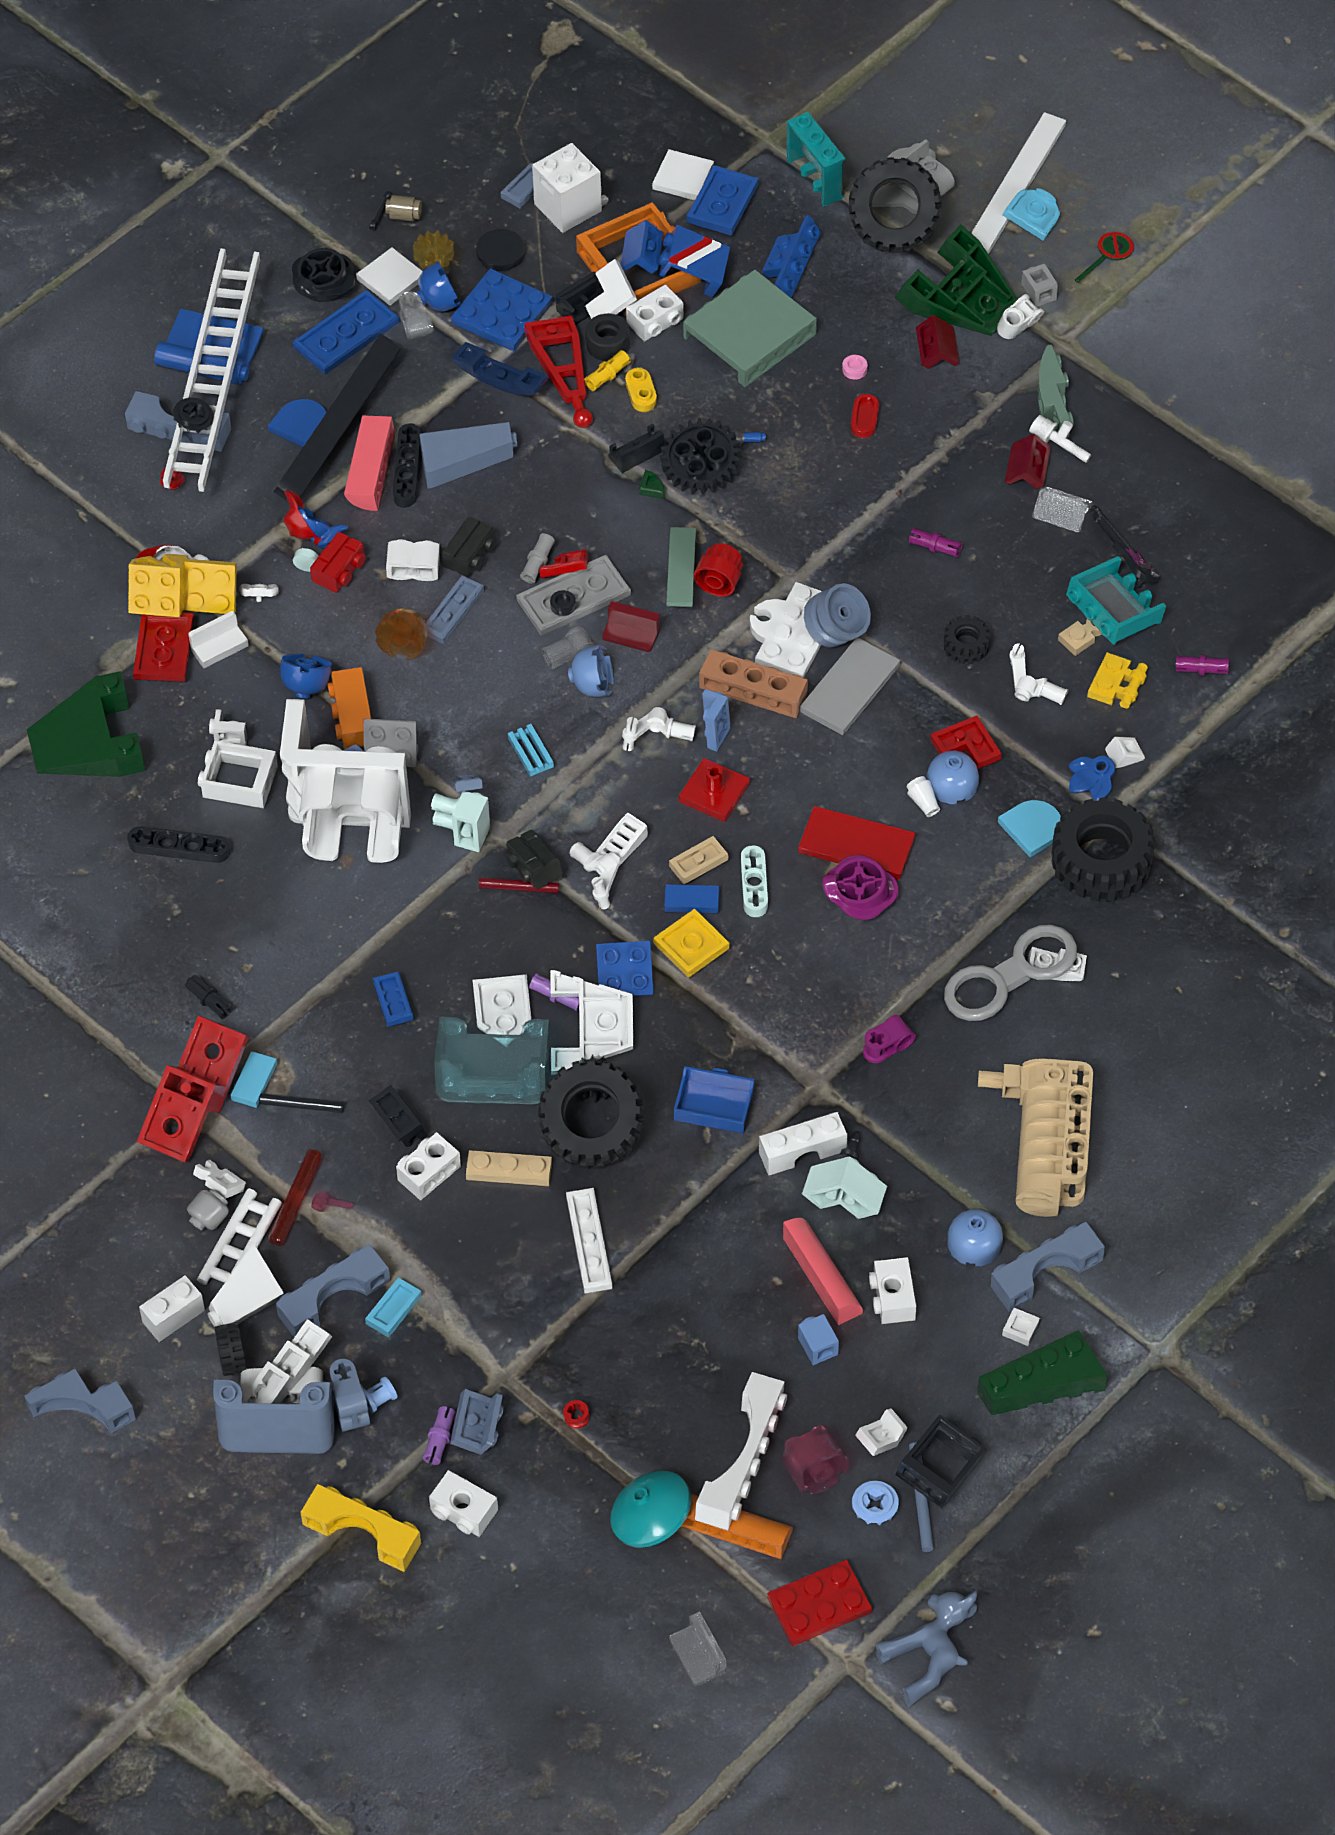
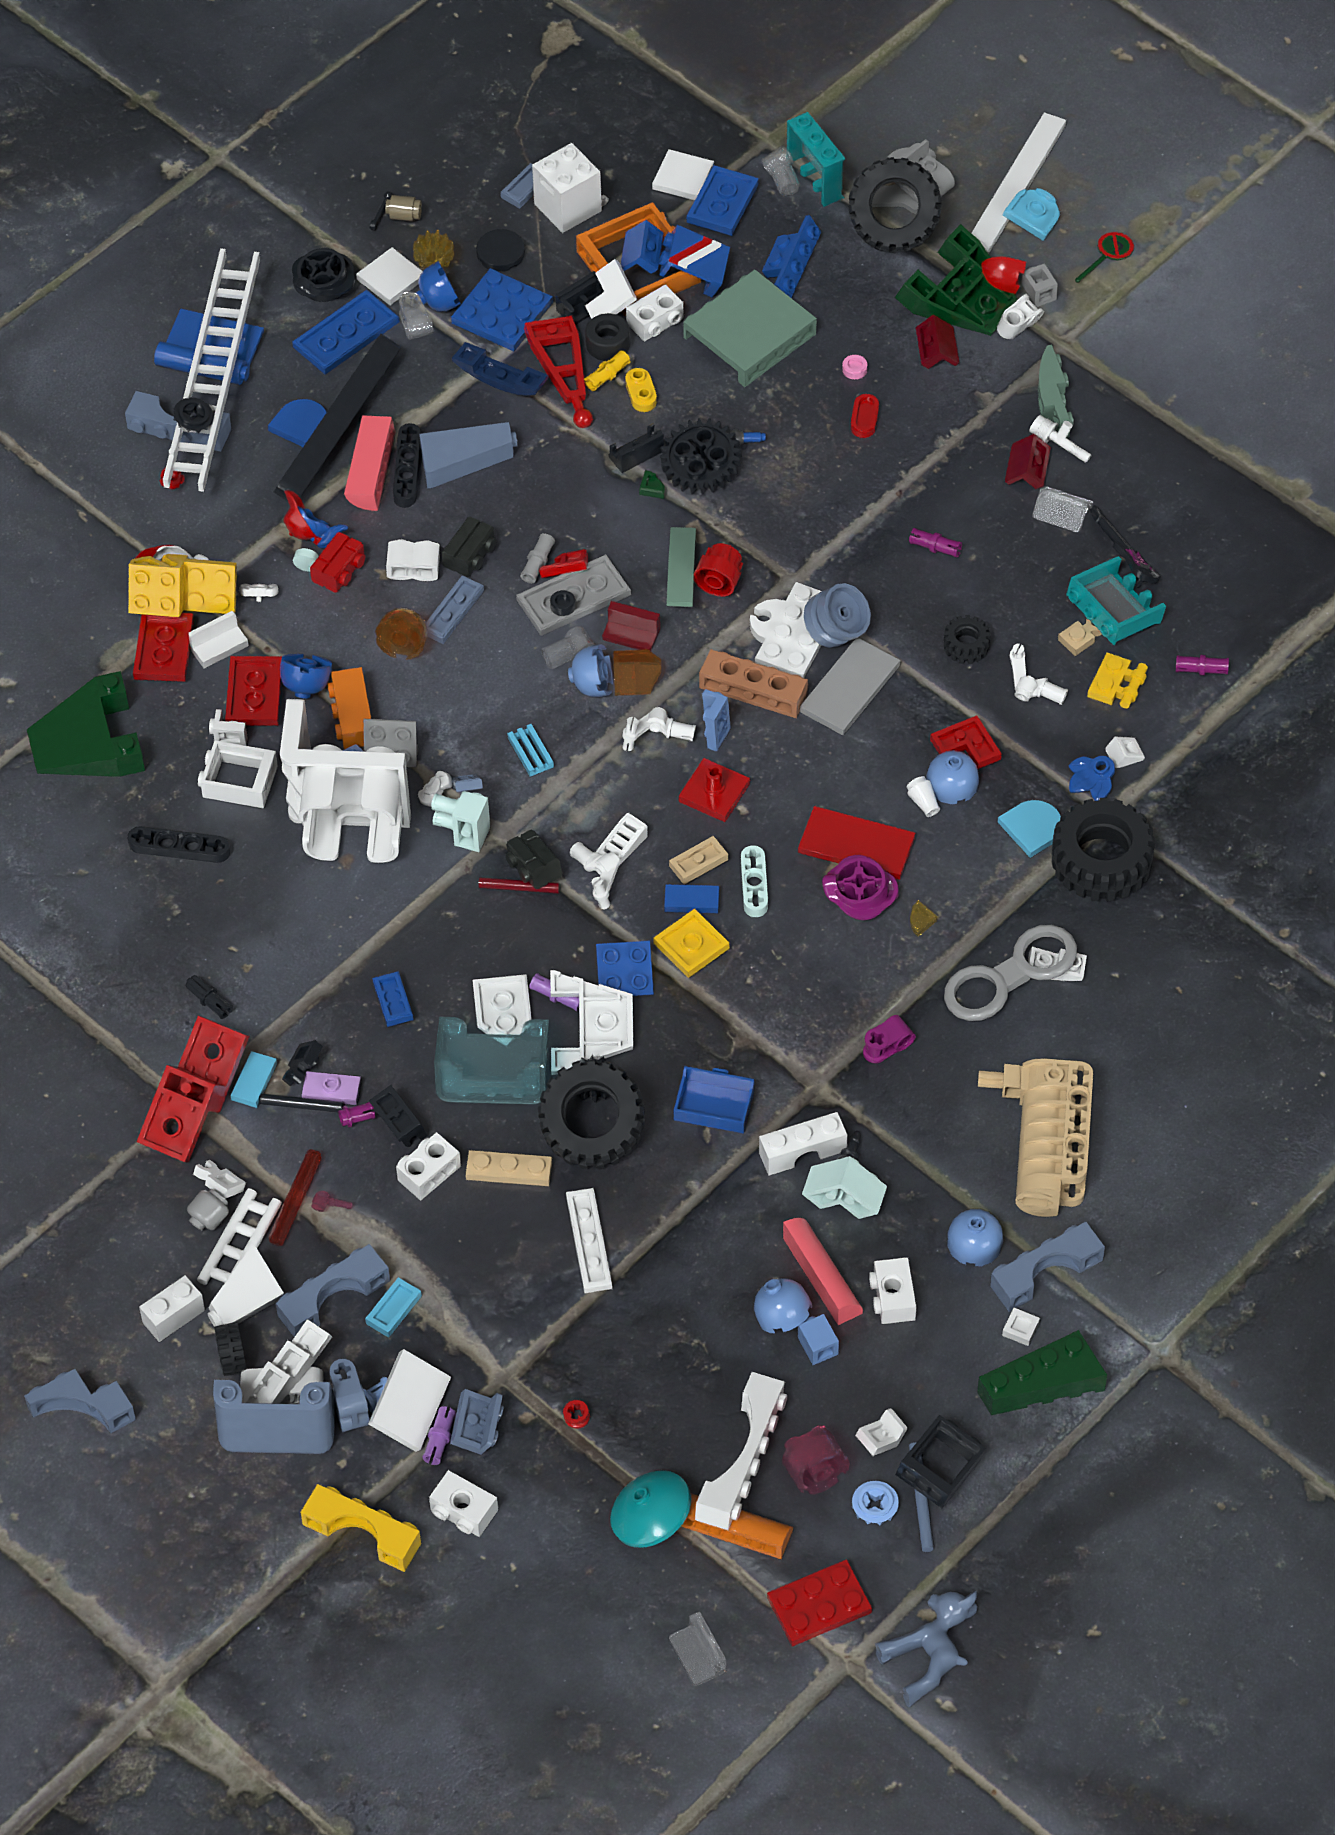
(254, 690): none -> red plate
(304, 1058): none -> black plate
(331, 1087): none -> lavender plate
(355, 1114): none -> magenta pin
(409, 1400): none -> white tile
(436, 785): none -> white piece
(635, 672): none -> clear orange slope
(780, 168): none -> clear piece
(781, 1305): none -> medium blue cylinder
(921, 918): none -> clear yellow tile
(1003, 272): none -> red brick

